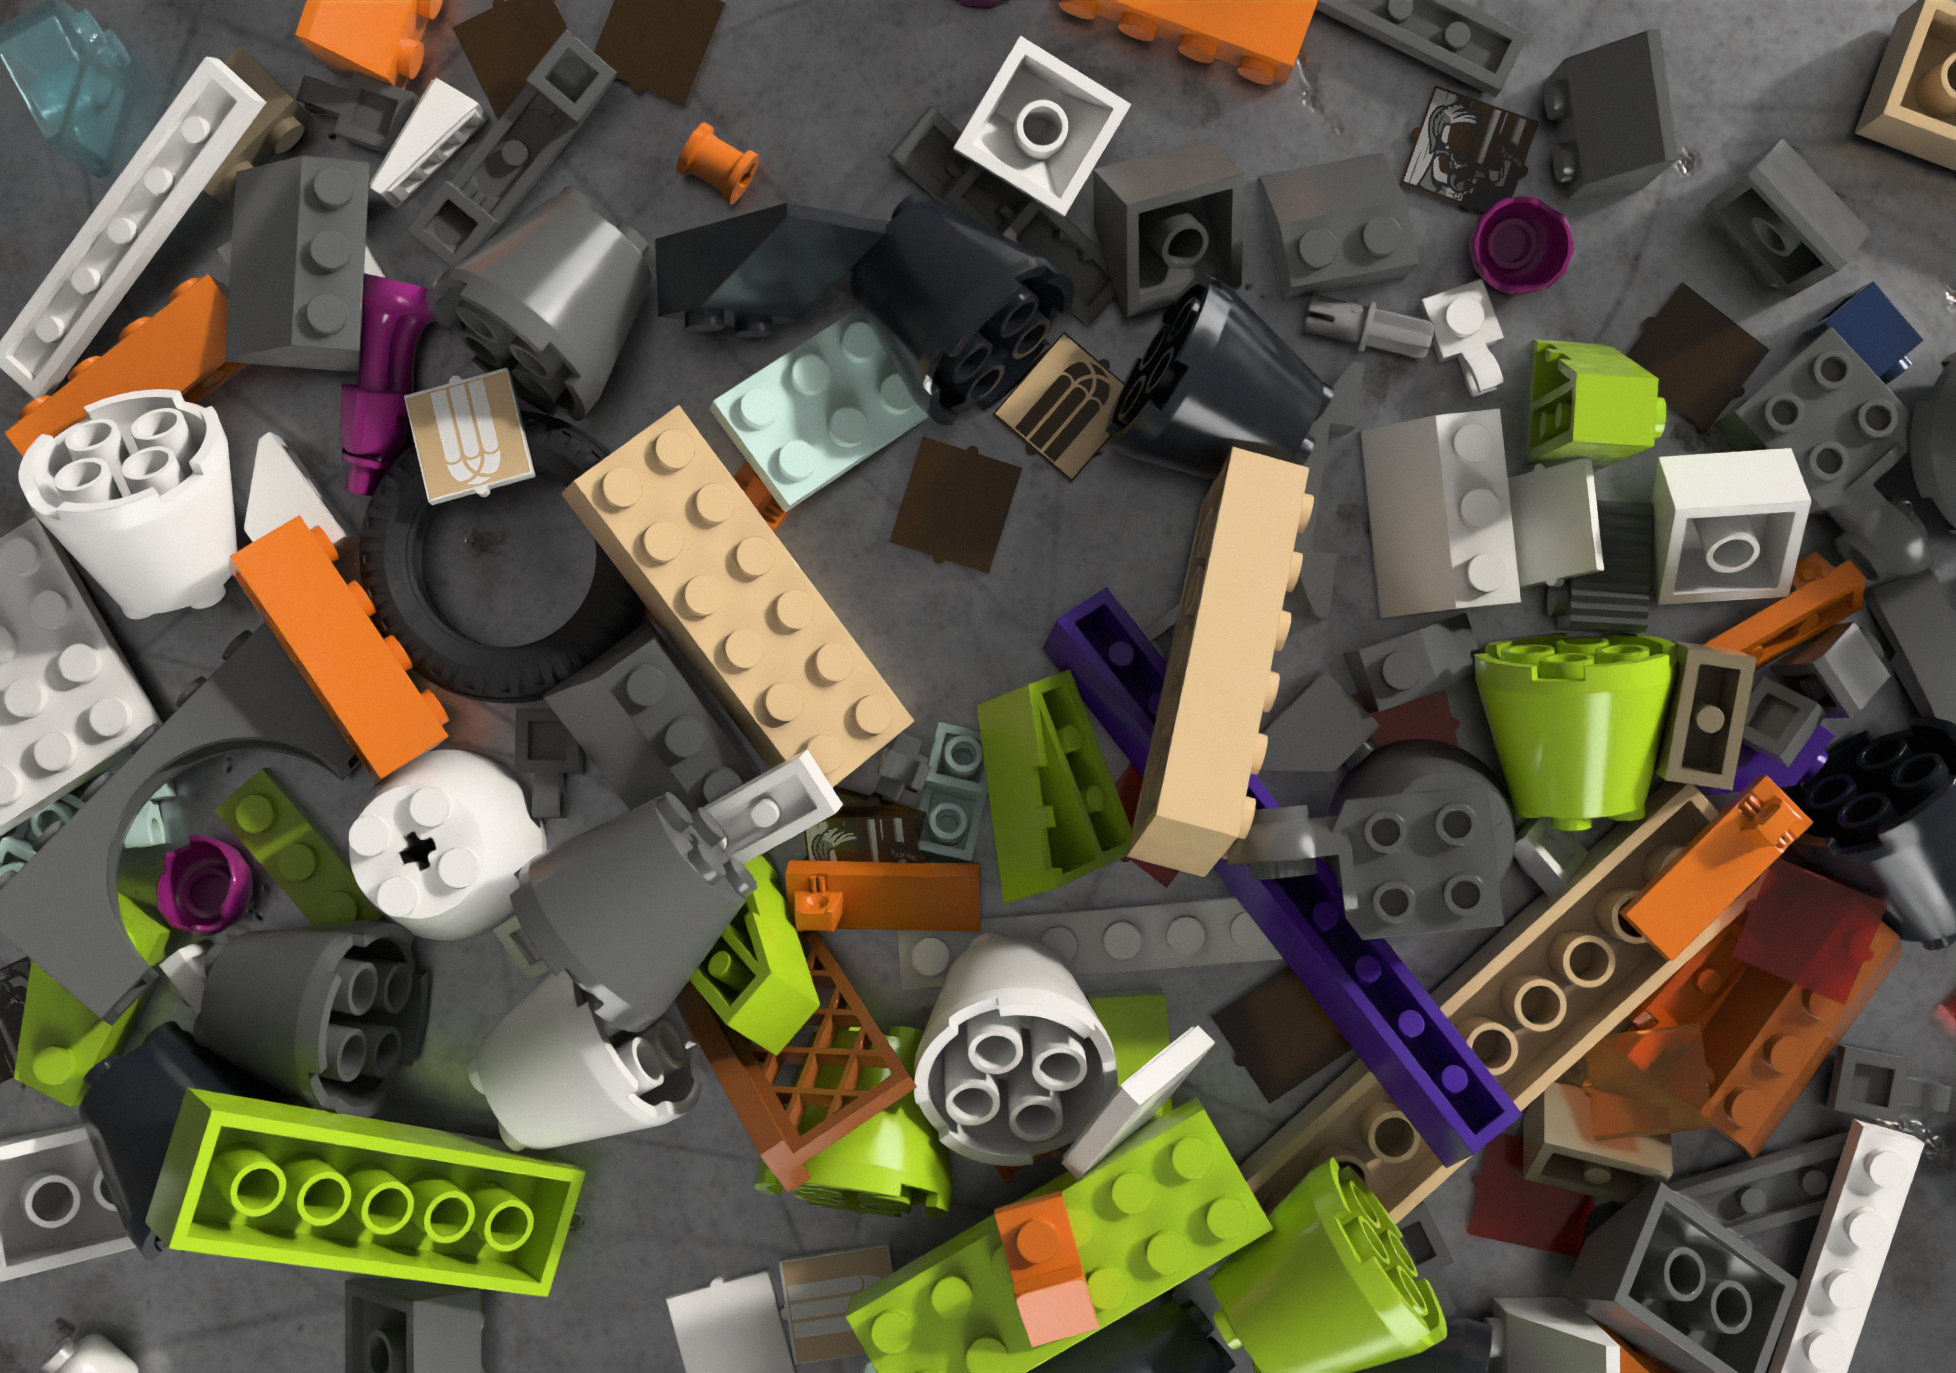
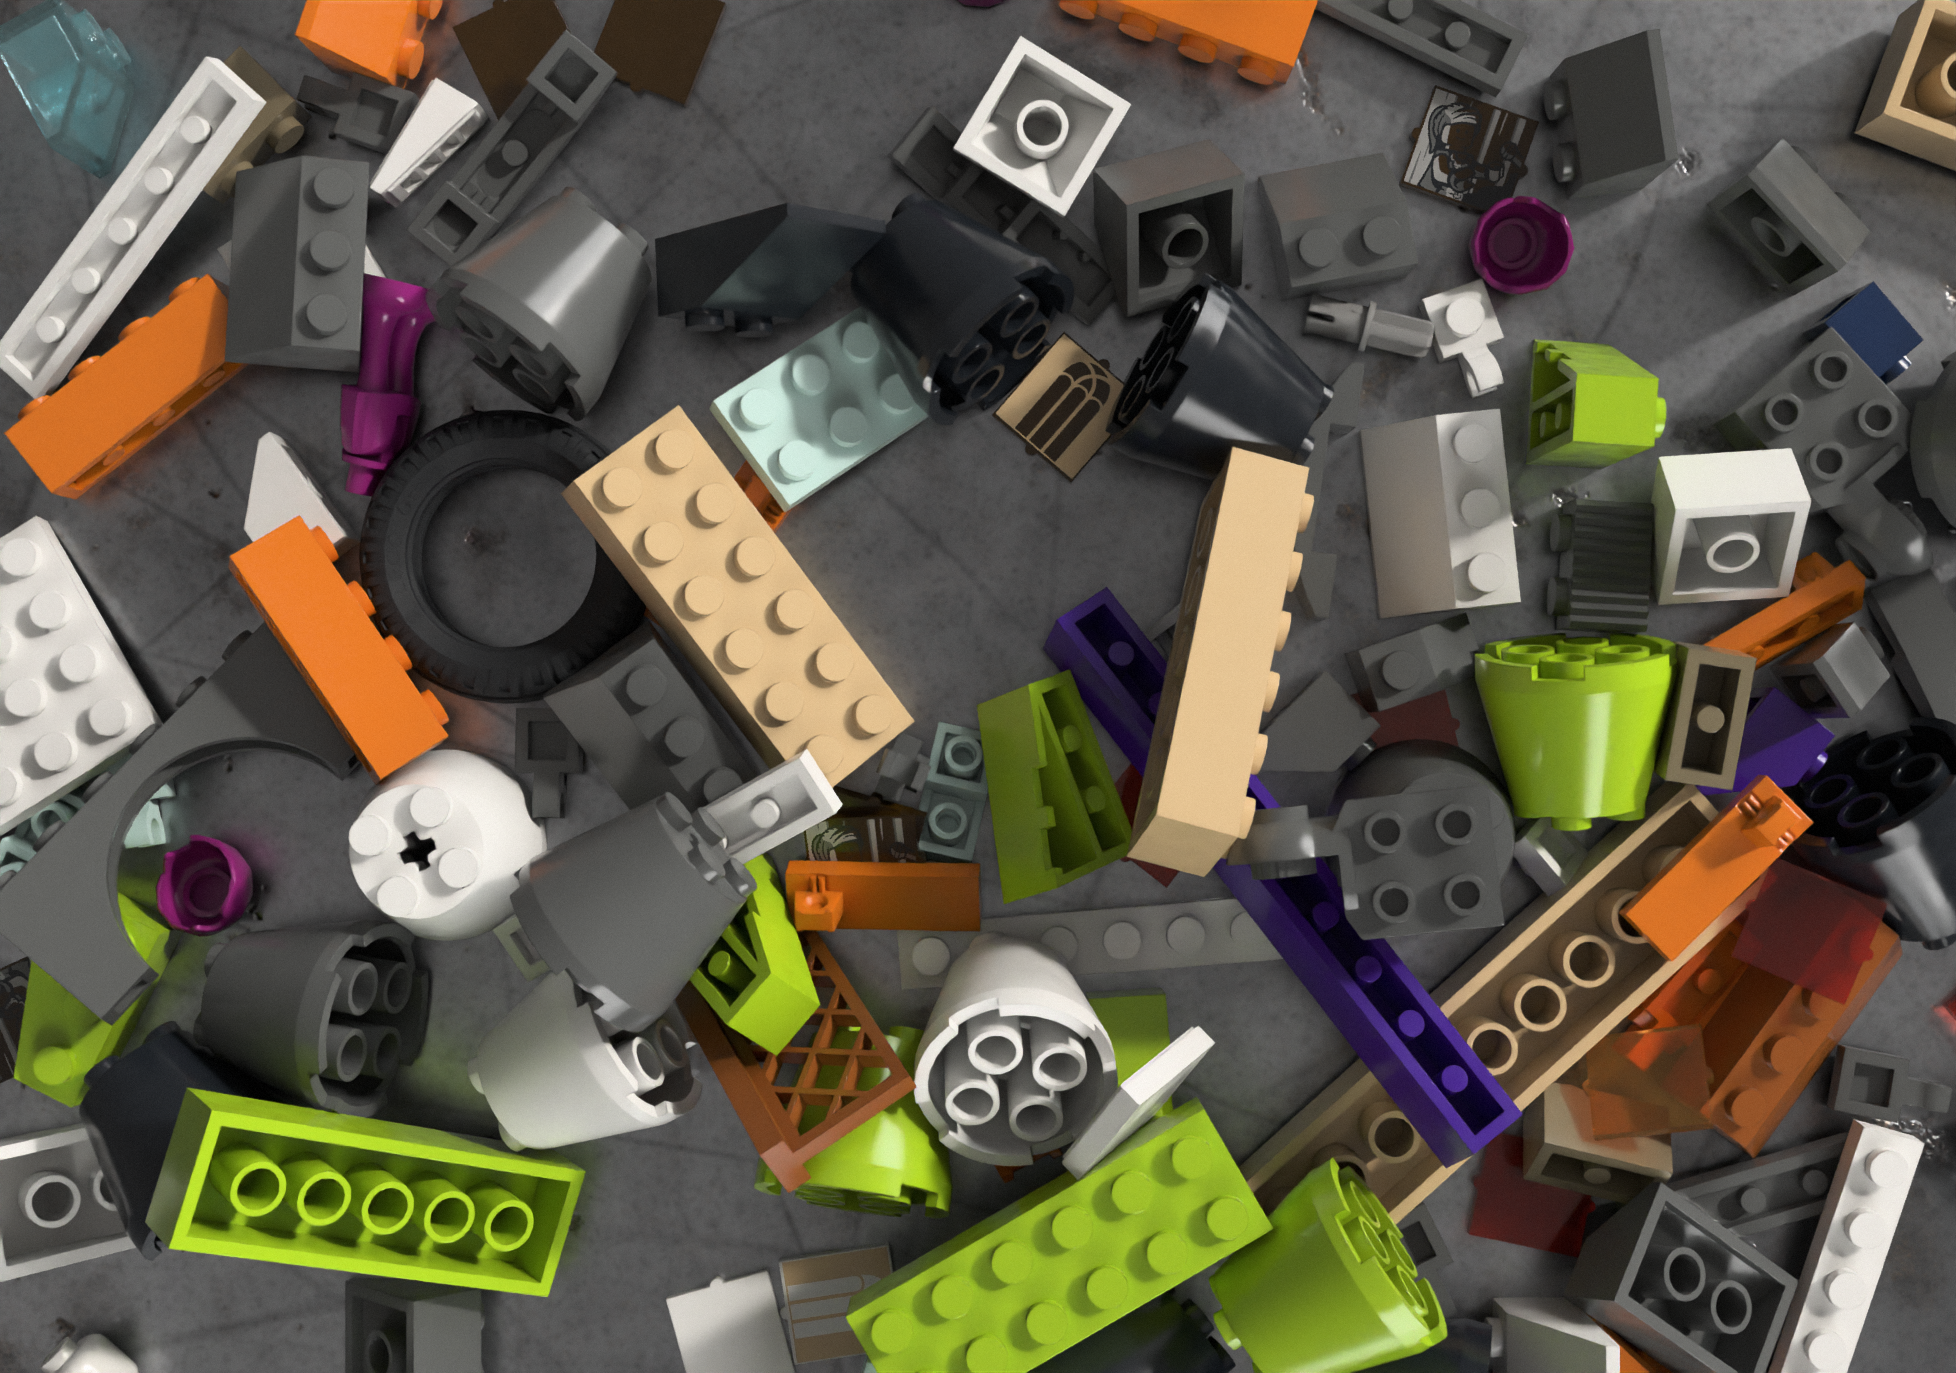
(140, 499): white cone -> none
(187, 973): white plate -> none
(295, 851): lime plate -> none
(469, 436): piece -> none
(717, 163): orange bush -> none
(955, 505): dark brown piece -> none
(1046, 1269): orange slope -> none
(1280, 1033): dark brown piece -> none
(1555, 523): white piece -> none
(1696, 356): dark brown piece -> none
(1779, 721): dark grey plate -> none

